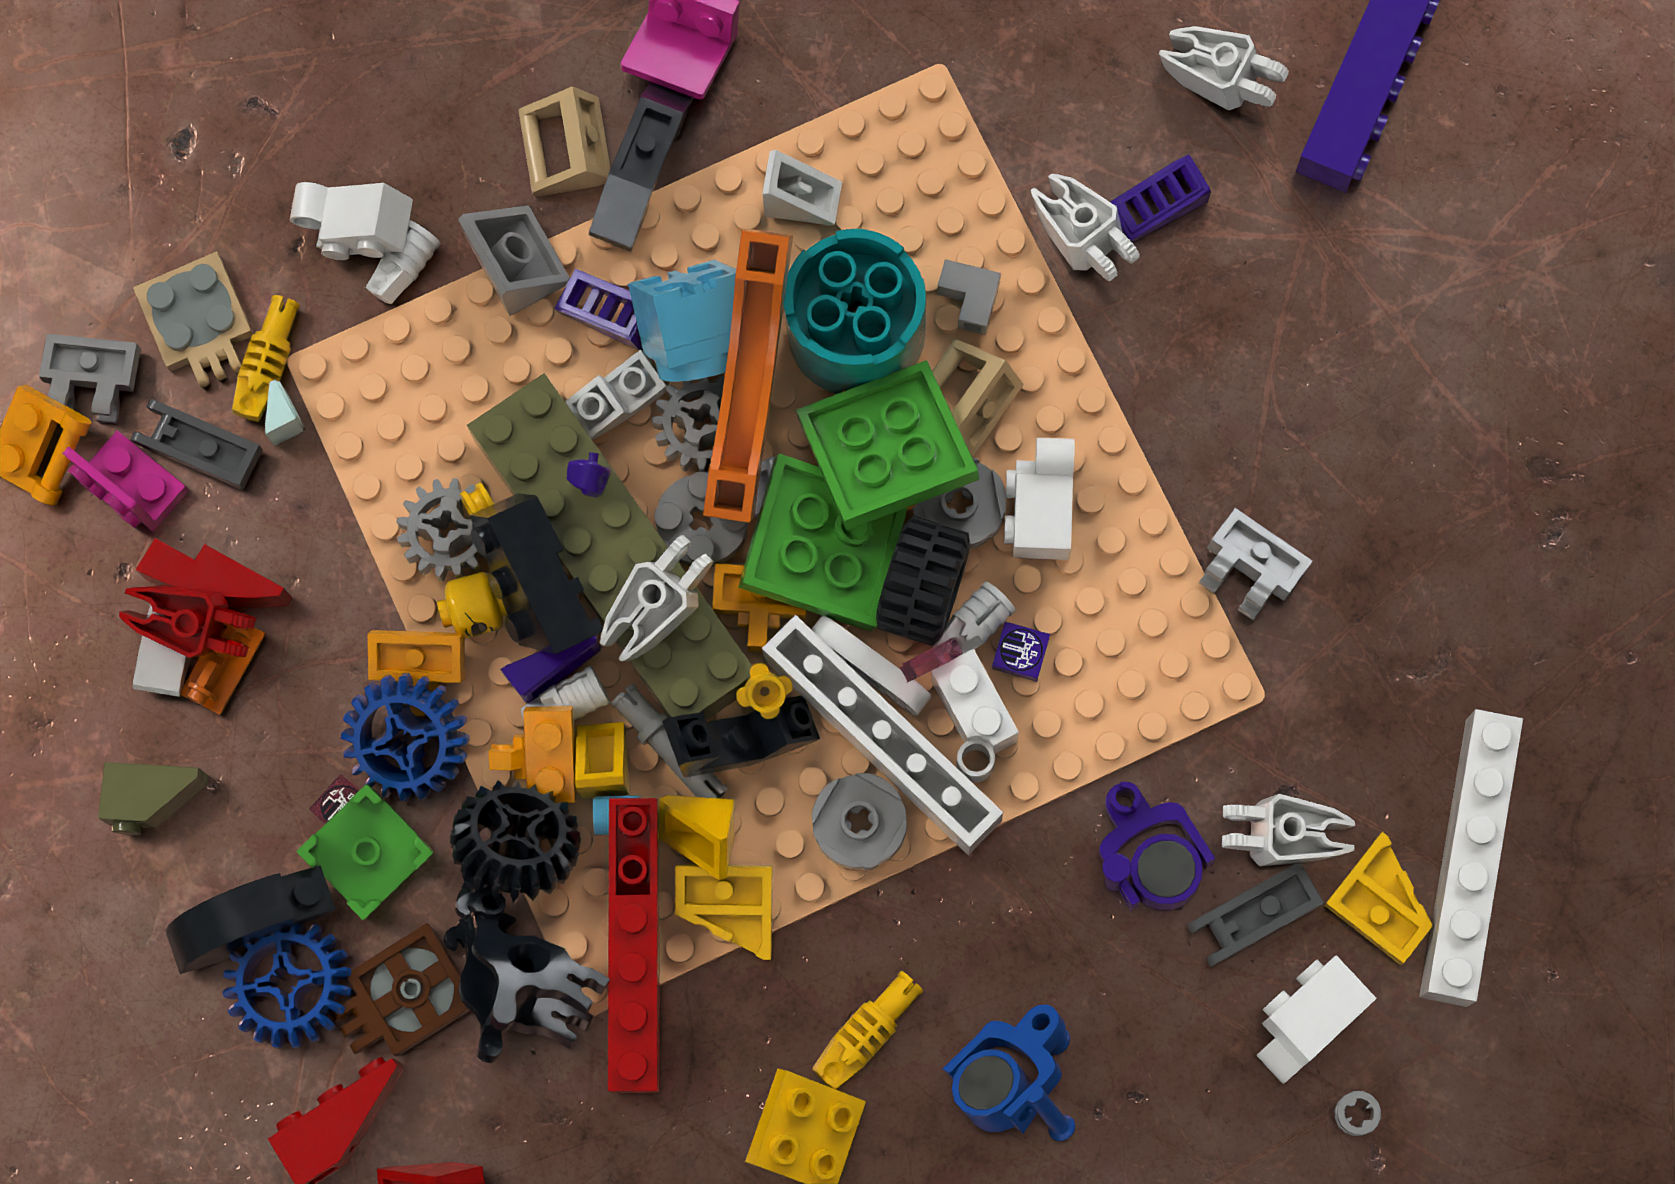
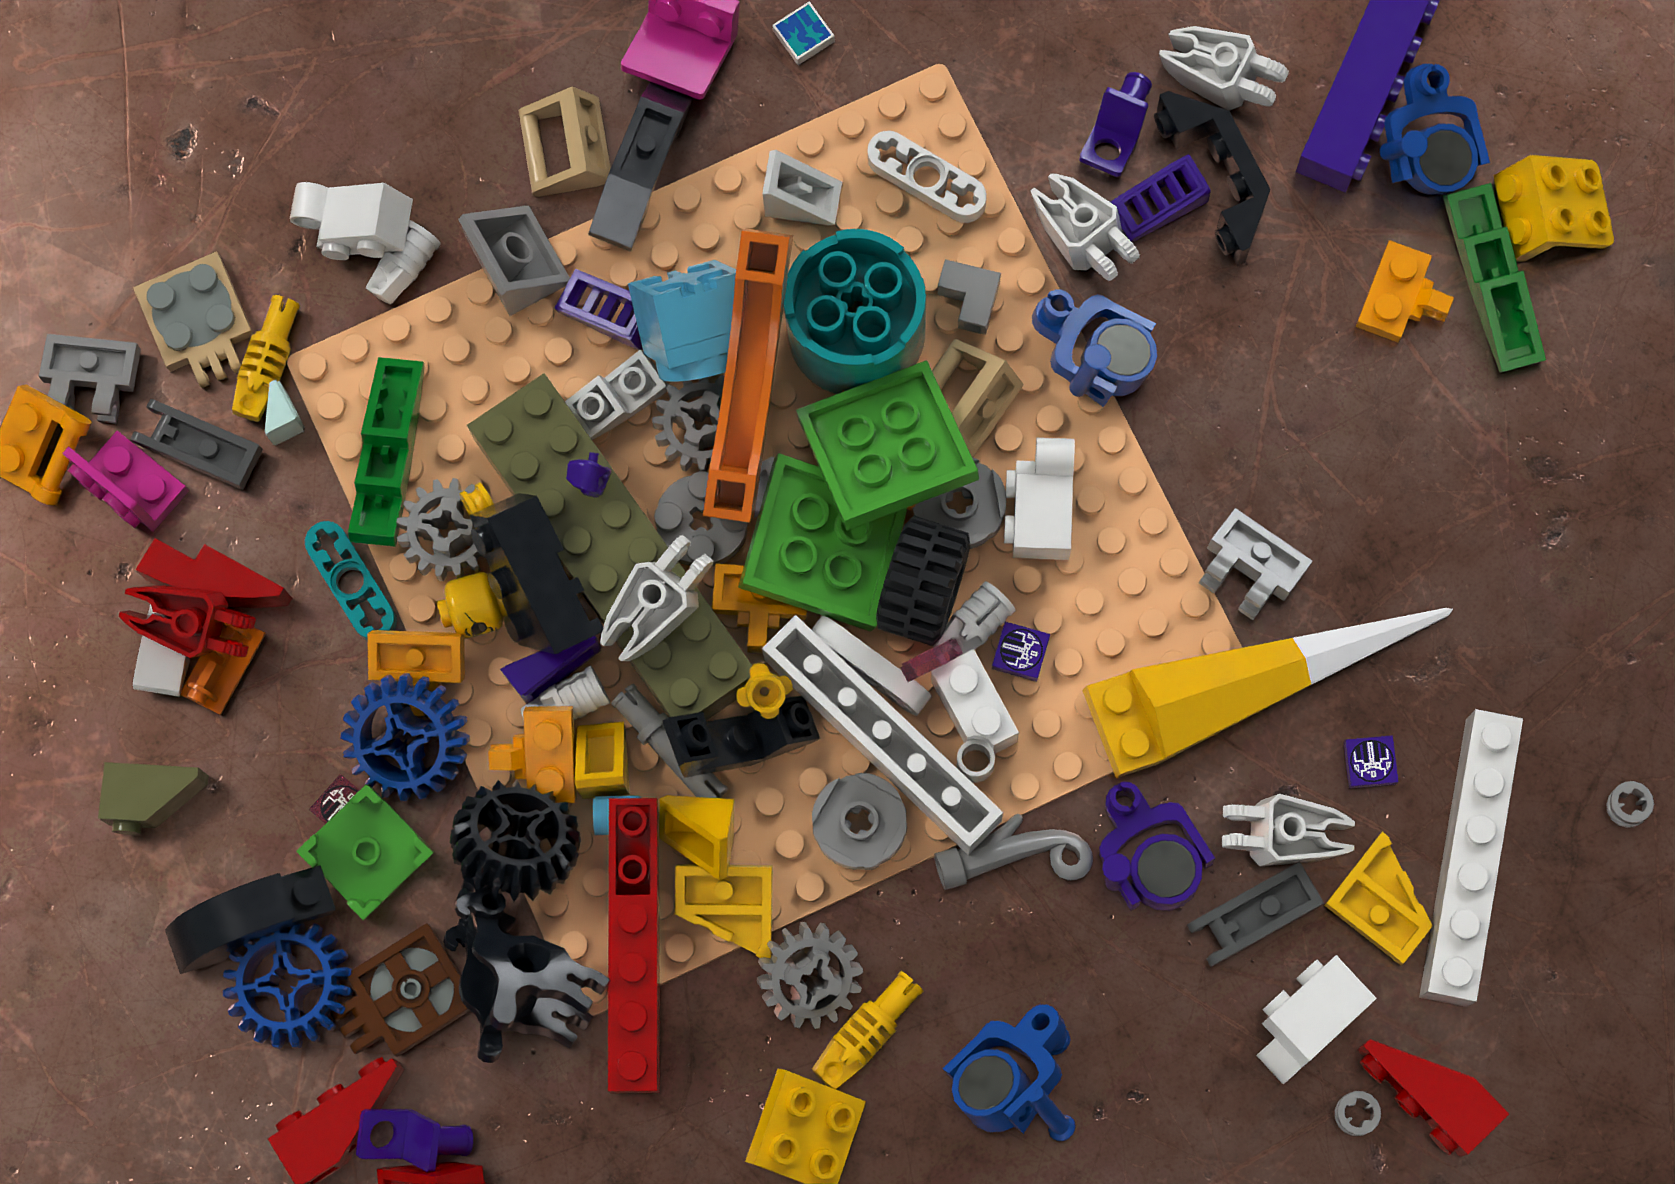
(344, 548): none -> teal beam
(386, 451): none -> green slope
(413, 1138): none -> dark purple bracket
(803, 33): none -> tile
(806, 994): none -> light grey gear
(961, 181): none -> white beam
(1002, 848): none -> light grey plant
(1116, 354): none -> blue piece
(1118, 123): none -> dark purple bracket
(1182, 702): none -> yellow plate
(1190, 120): none -> black slope
(1370, 762): none -> dark purple tile
(1401, 293): none -> light orange hinge
(1440, 155): none -> blue piece
(1448, 1100): none -> red slope
(1494, 278): none -> green slope
(1553, 204): none -> yellow bracket
(1637, 817): none -> light grey bush

